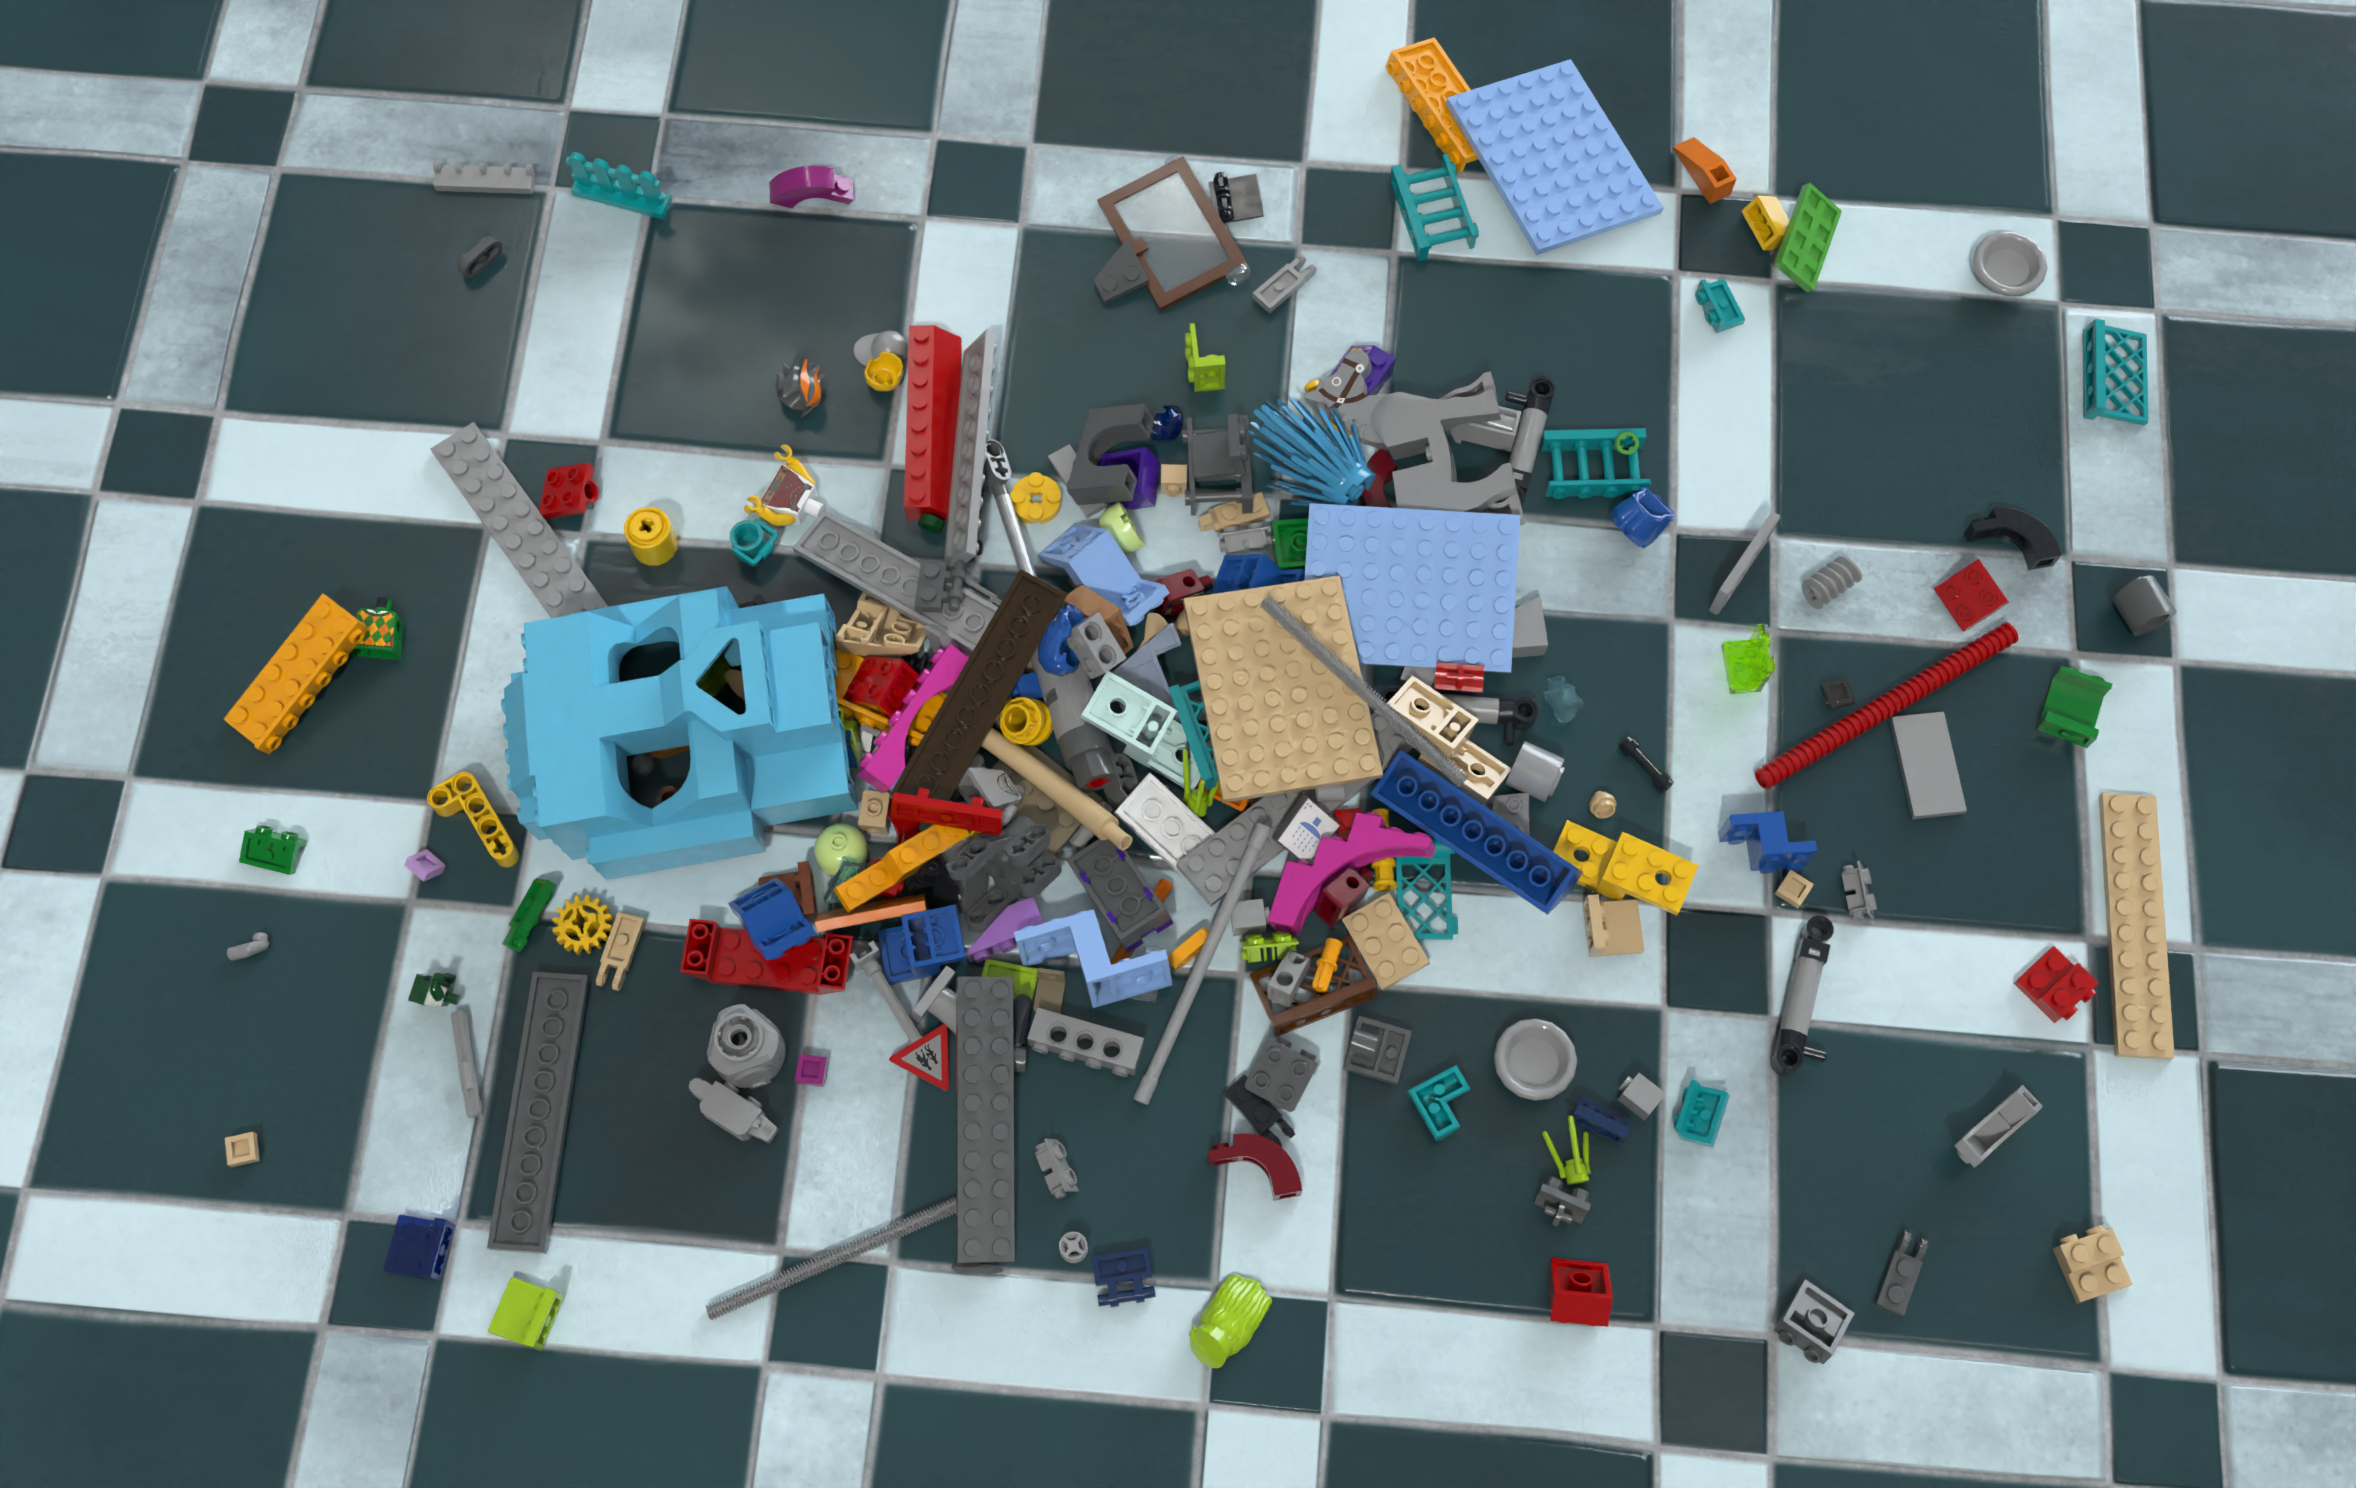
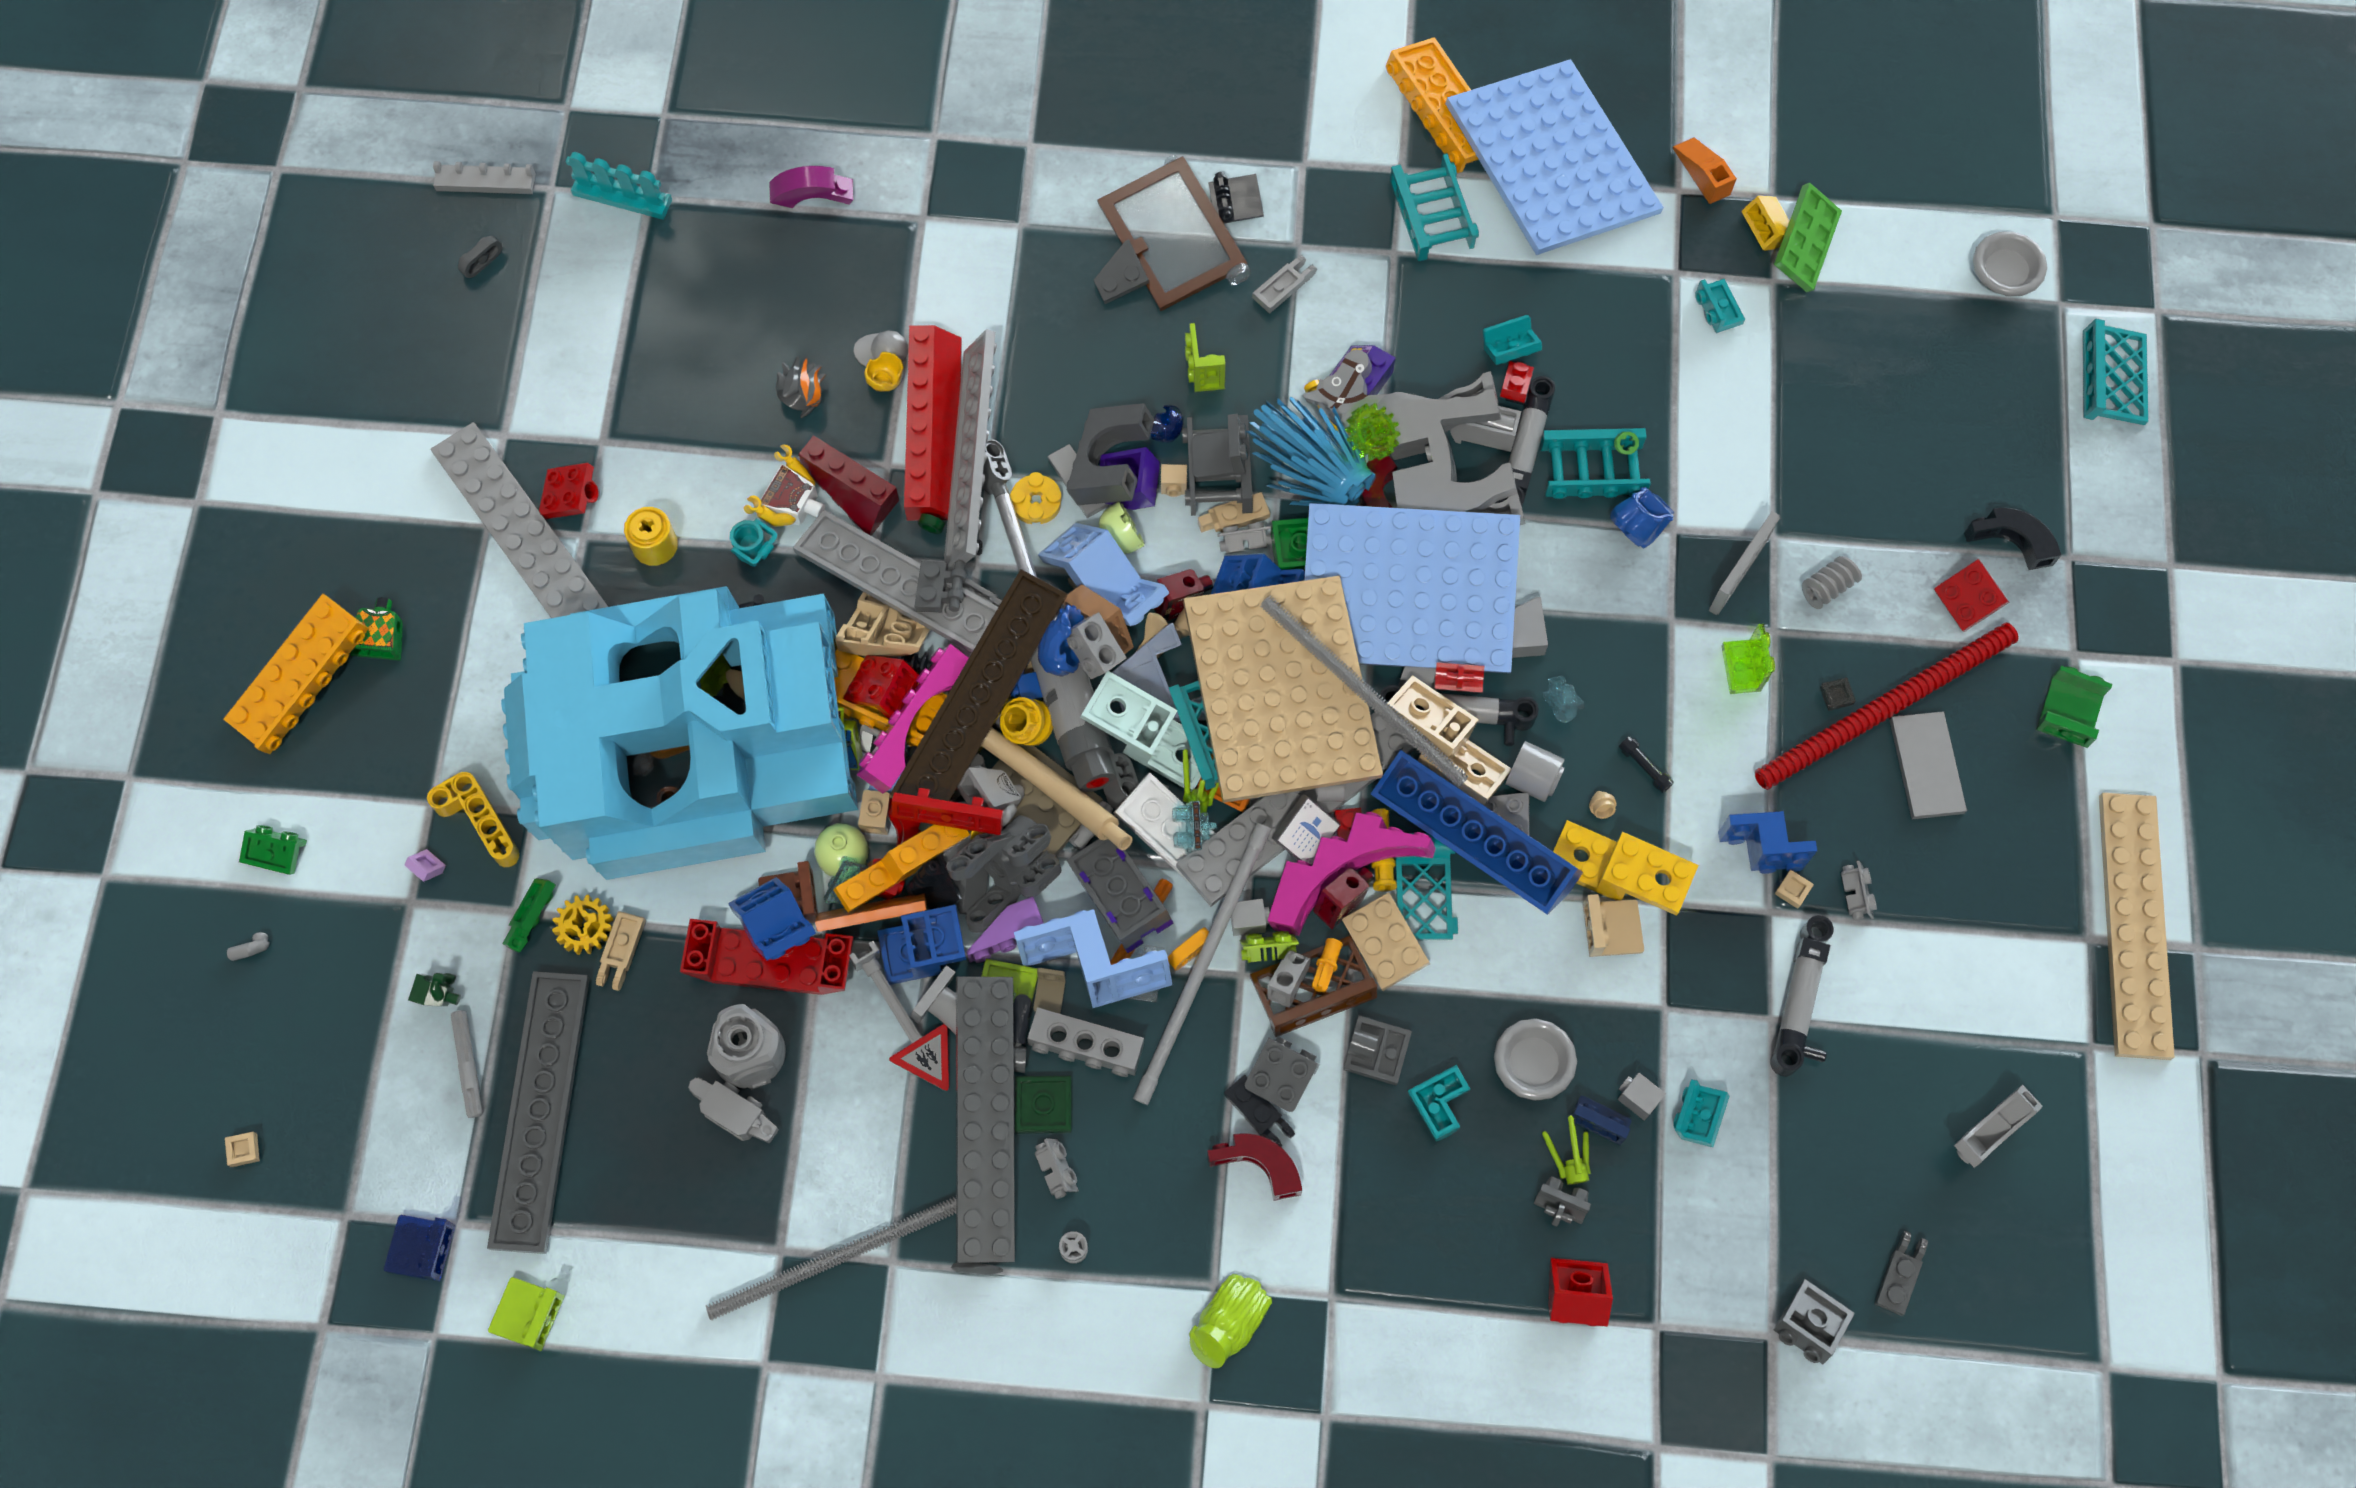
(811, 1070): magenta plate -> none
(850, 485): none -> dark red wedge
(937, 638): light grey slope -> none
(1043, 1104): none -> dark green tile
(1121, 1268): dark blue plate -> none
(1195, 827): none -> clear light blue hips
(1372, 431): none -> clear neon green gear
(1511, 340): none -> teal bracket
(1517, 381): none -> red plate
(2057, 985): red plate -> none
(2092, 1263): tan plate -> none
(2143, 605): dark grey piece -> none

